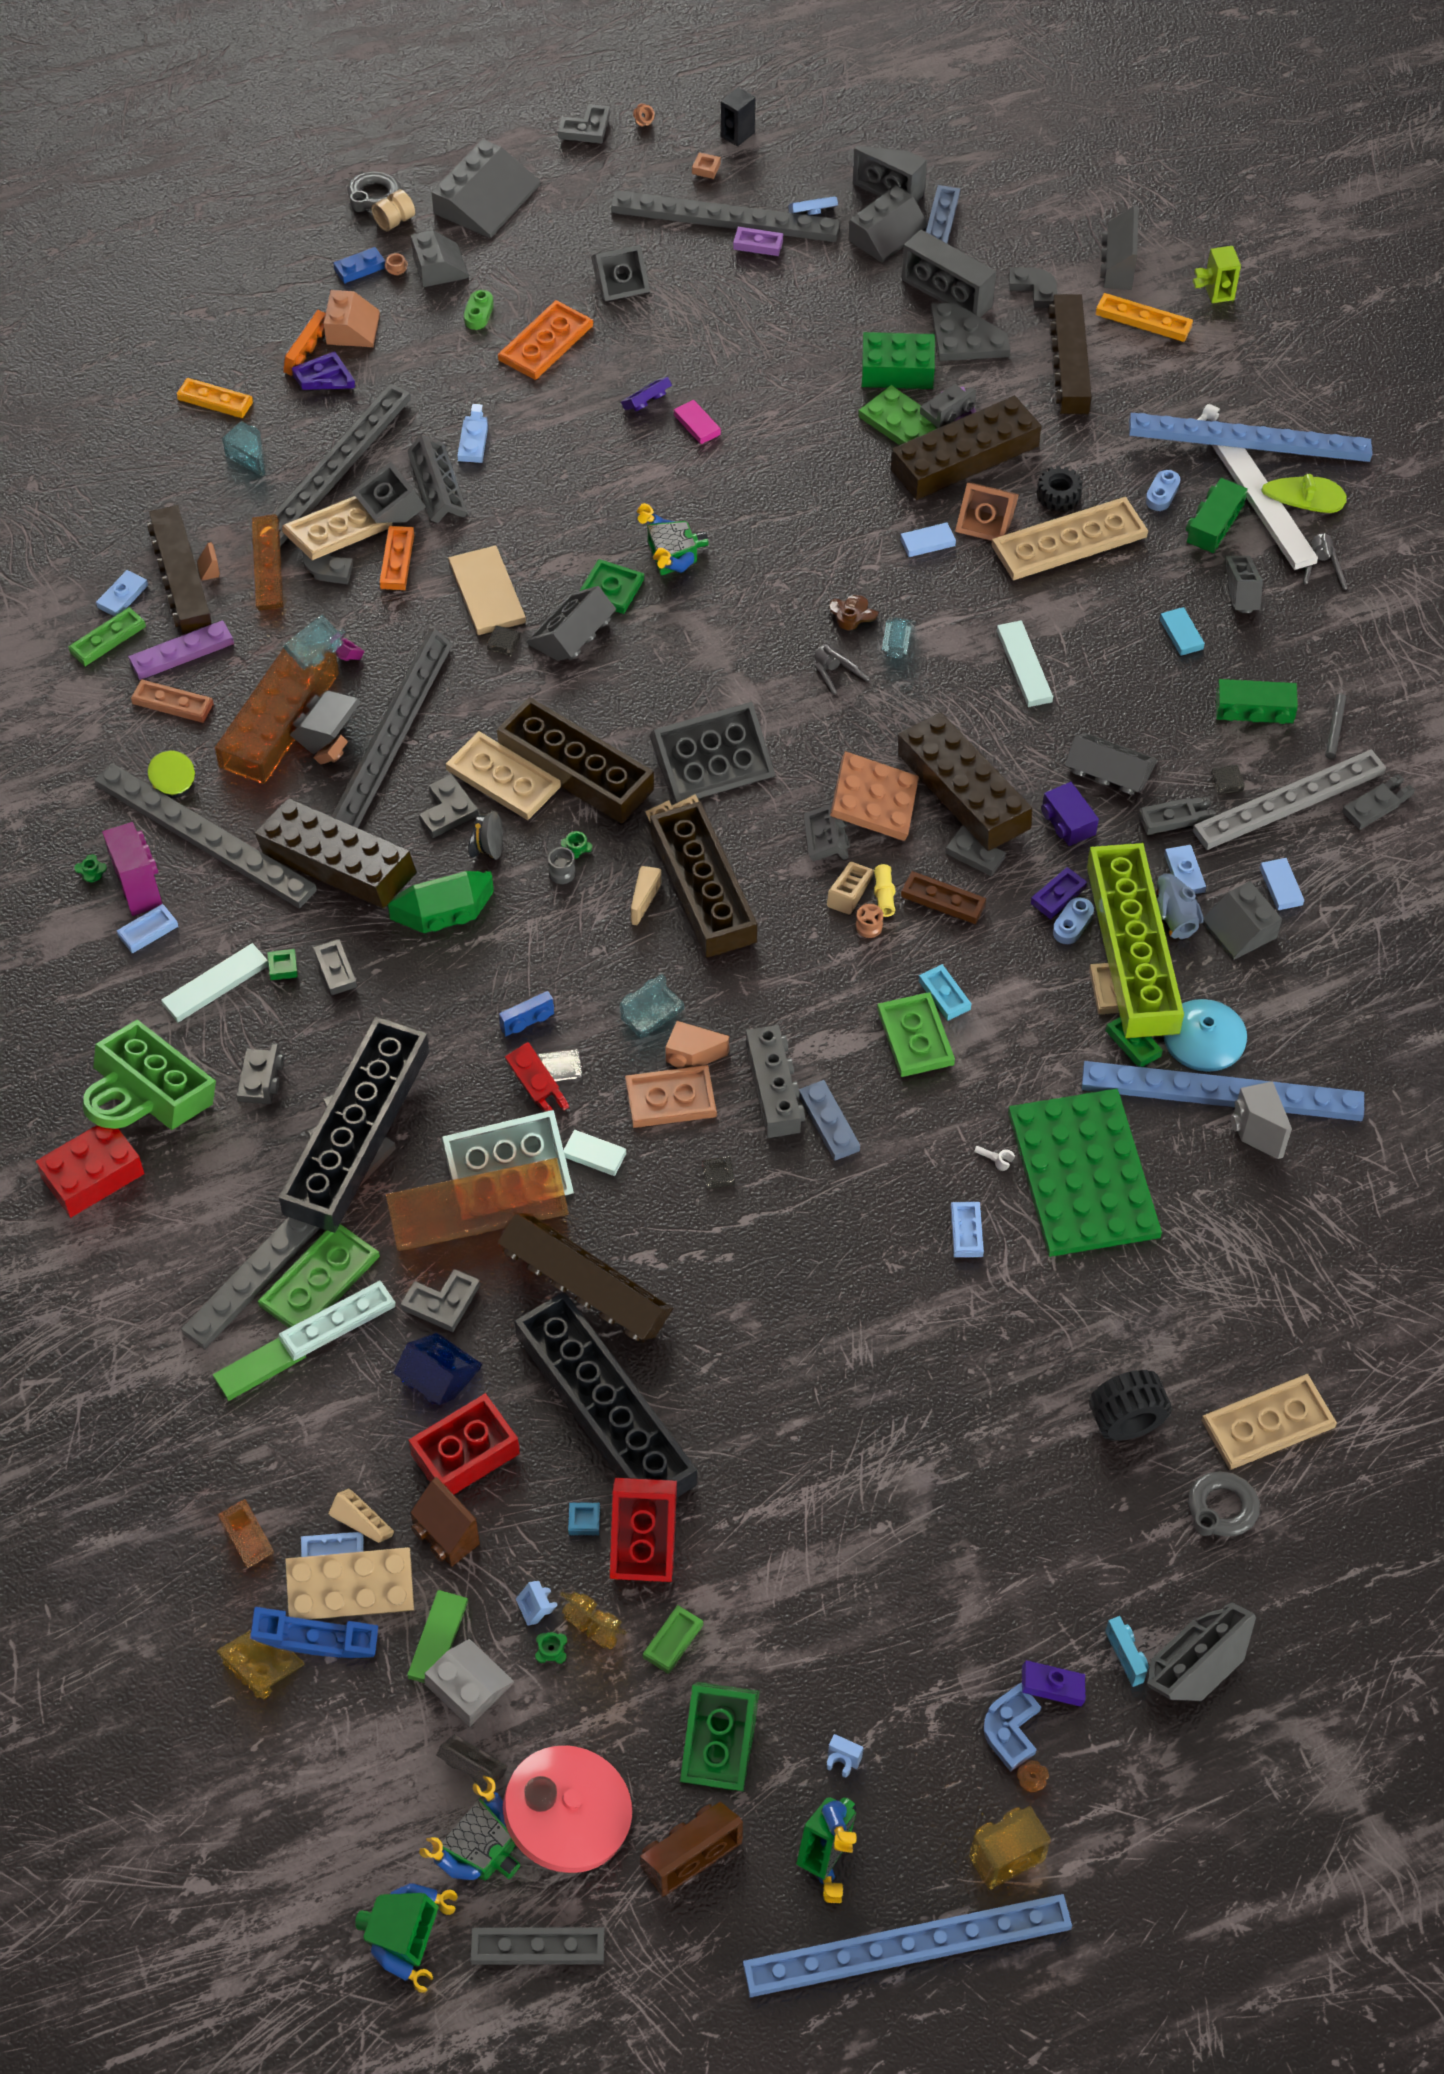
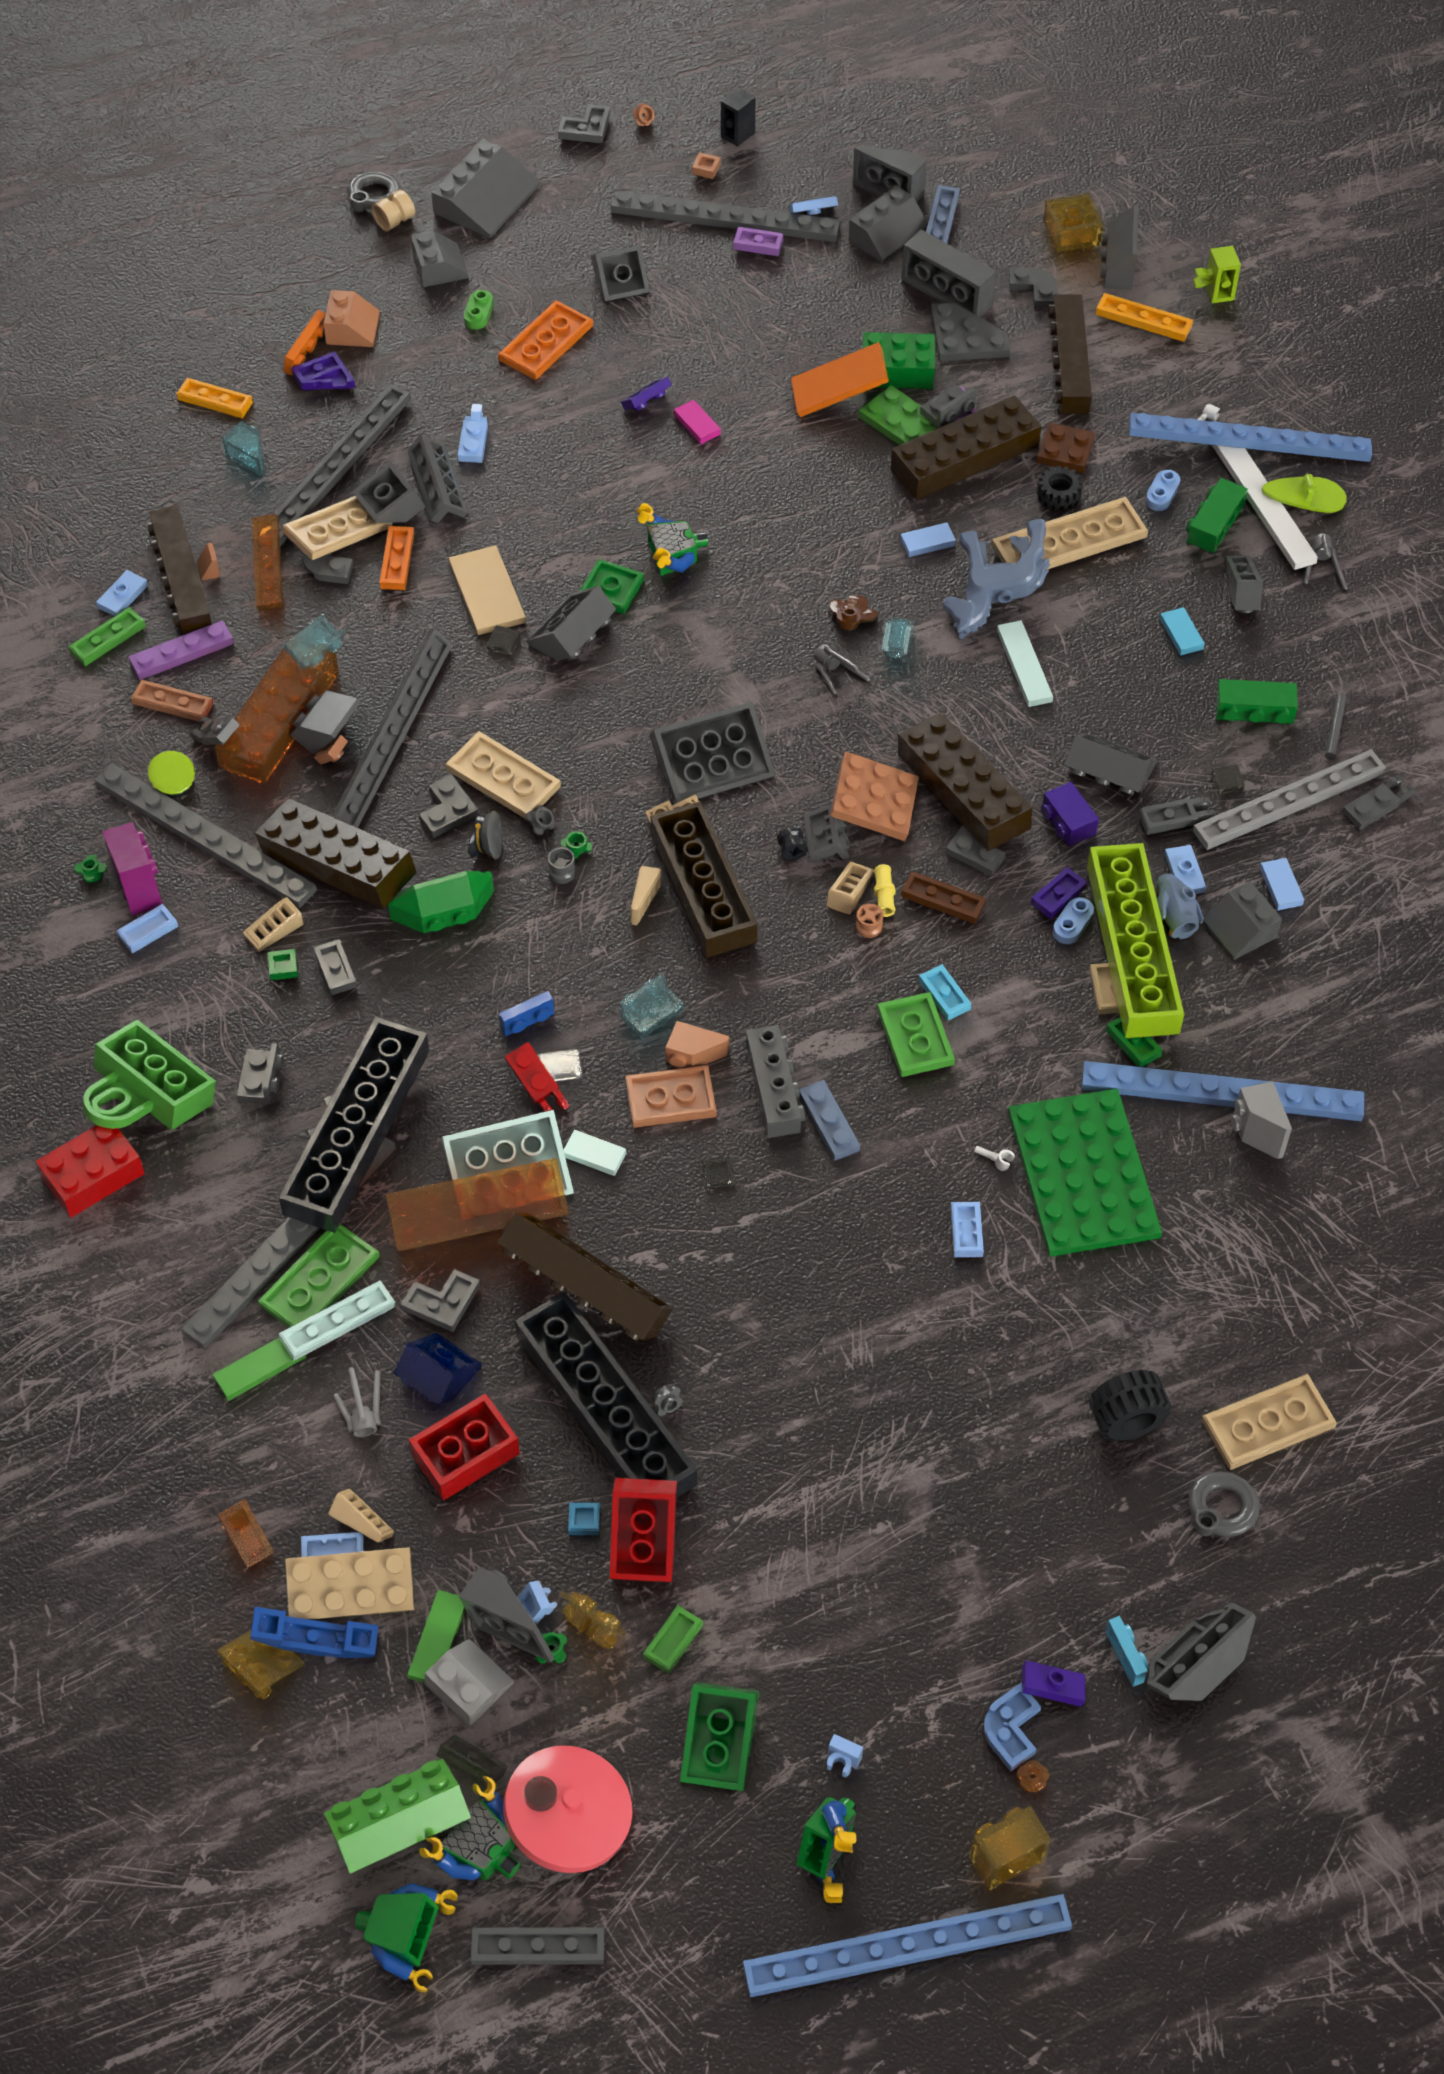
(214, 731): none -> dark grey hinge
(215, 982): light aqua tile -> none
(277, 912): none -> tan slope
(349, 650): magenta plate -> none
(359, 265): blue plate -> none
(363, 1421): none -> light grey plant
(396, 264): nougat plate -> none
(397, 1815): none -> bright green brick
(444, 1523): reddish brown slope -> none
(501, 1614): none -> dark grey slope
(546, 818): none -> dark grey plate
(578, 759): dark brown brick -> none
(667, 1399): none -> dark grey plate
(691, 1847): reddish brown slope -> none
(792, 843): none -> black wheel
(839, 379): none -> orange tile
(986, 511): nougat slope -> none
(998, 581): none -> sand blue animal
(1065, 447): none -> reddish brown plate
(1073, 222): none -> clear yellow brick
(1208, 1046): medium azure dish -> none

